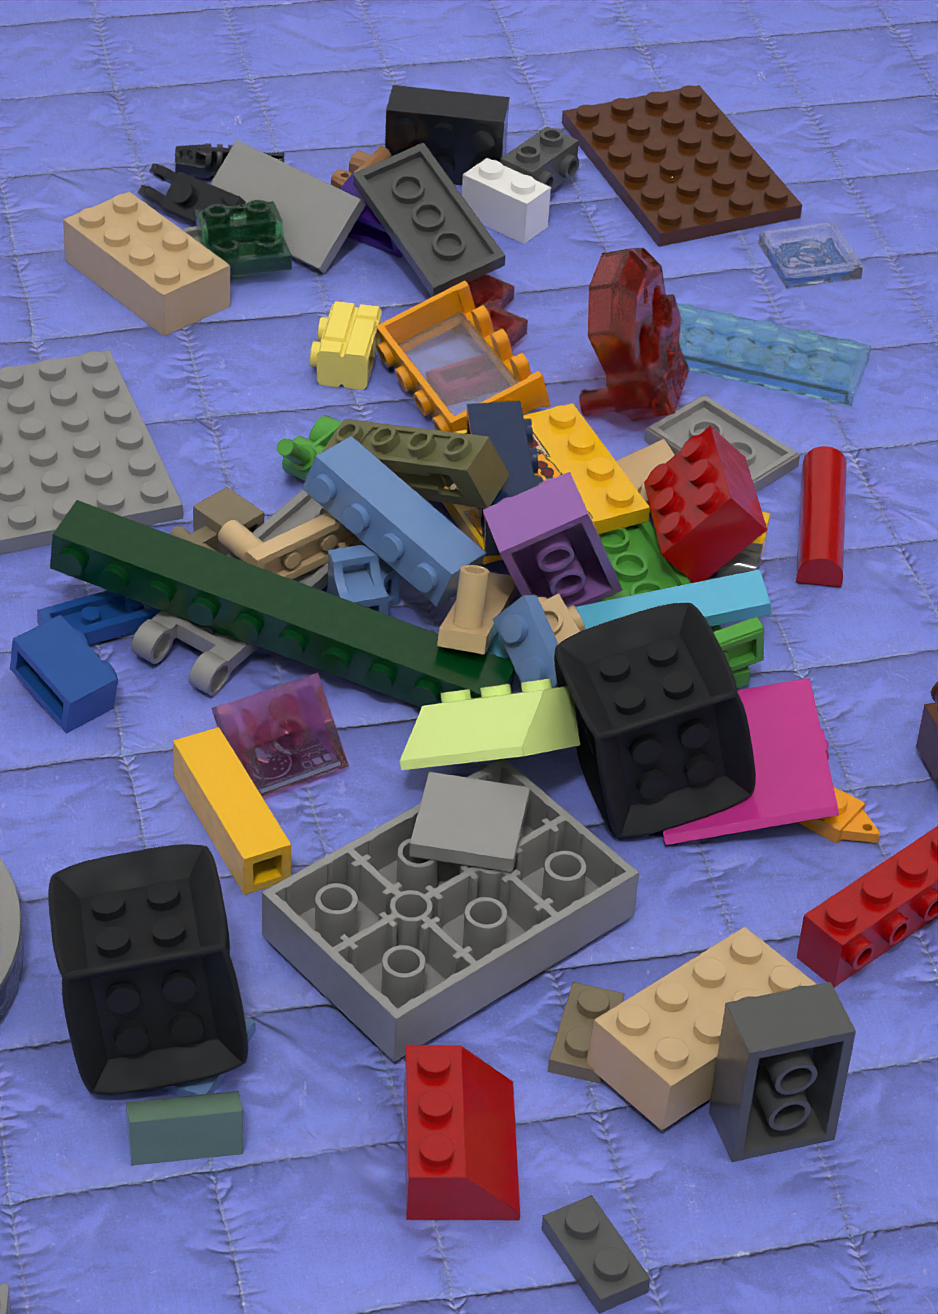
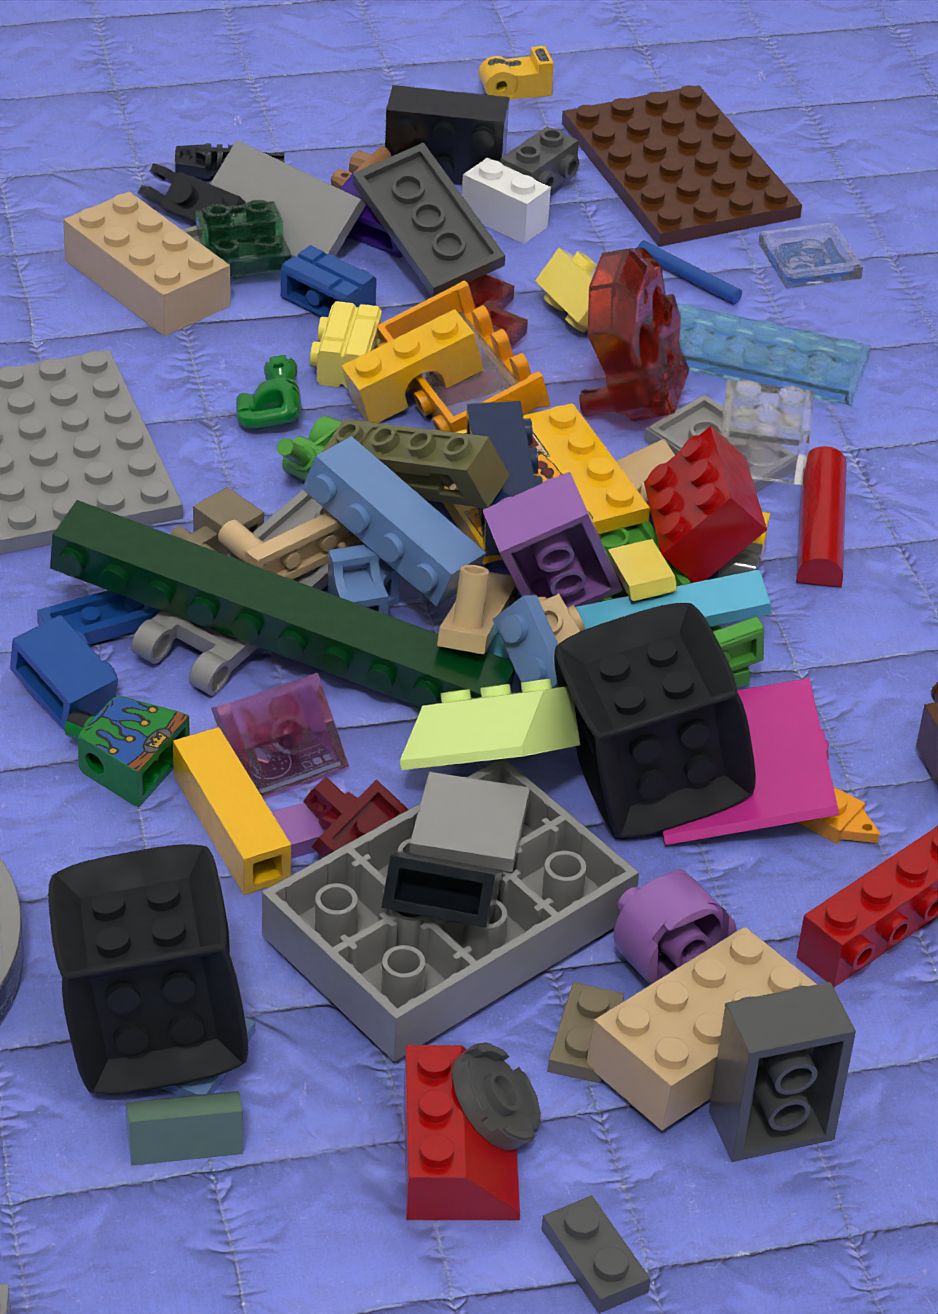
(127, 745): none -> green torso
(274, 400): none -> green piece
(299, 827): none -> medium lavender tile
(320, 279): none -> blue brick
(349, 816): none -> dark red hinge
(382, 375): none -> yellow arch
(441, 888): none -> black brick
(495, 1097): none -> dark grey tile
(518, 76): none -> yellow leg
(567, 285): none -> light yellow brick
(642, 570): none -> light yellow tile
(668, 924): none -> medium lavender brick
(693, 274): none -> blue bar
(769, 428): none -> clear brick

